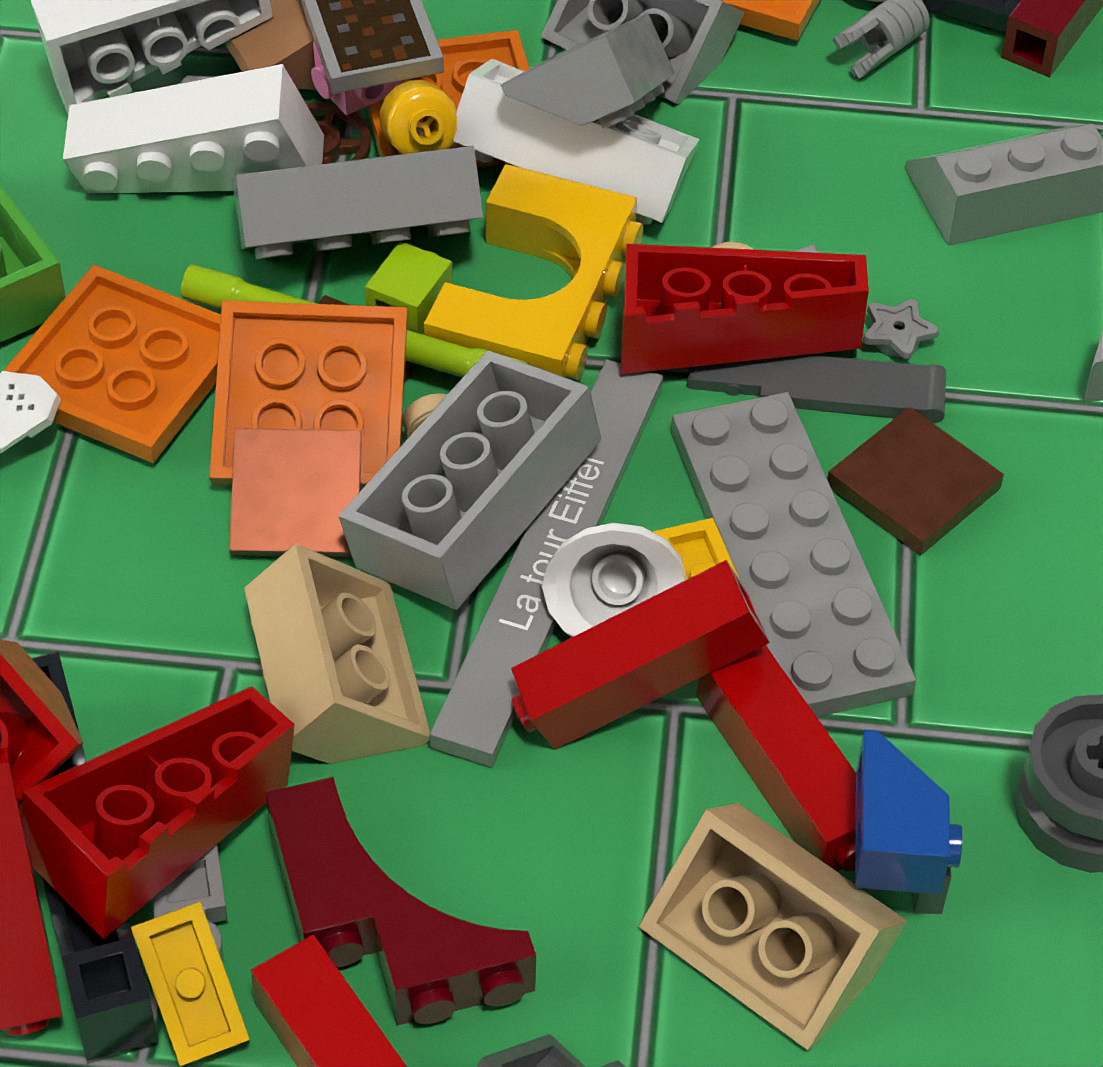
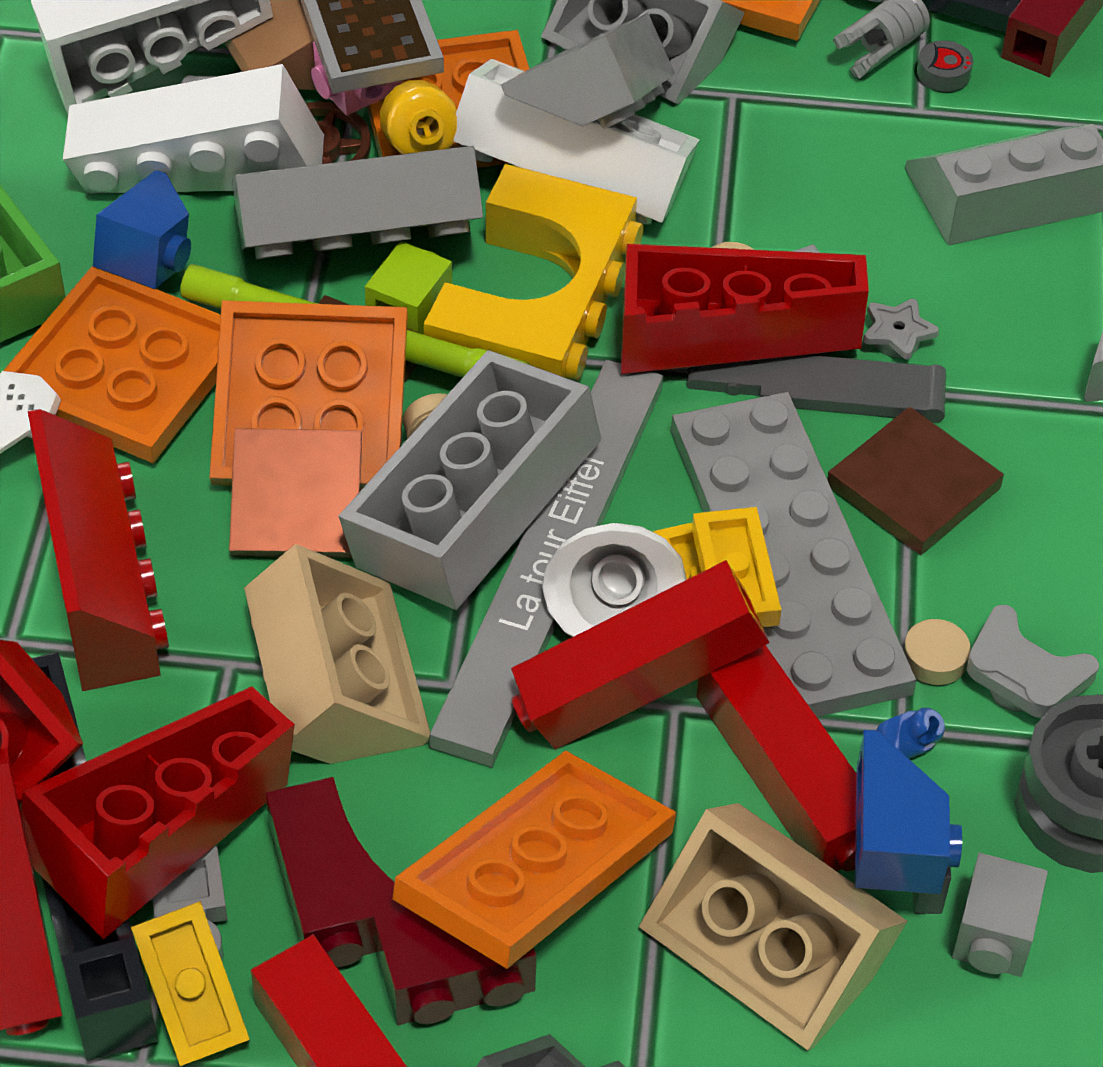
(96, 553): none -> red slope
(143, 233): none -> blue slope
(534, 858): none -> orange plate
(739, 539): none -> yellow plate
(914, 731): none -> blue arm
(937, 651): none -> tan tile
(944, 66): none -> dark grey tile
(1000, 915): none -> light grey brick
(1022, 673): none -> light grey piece

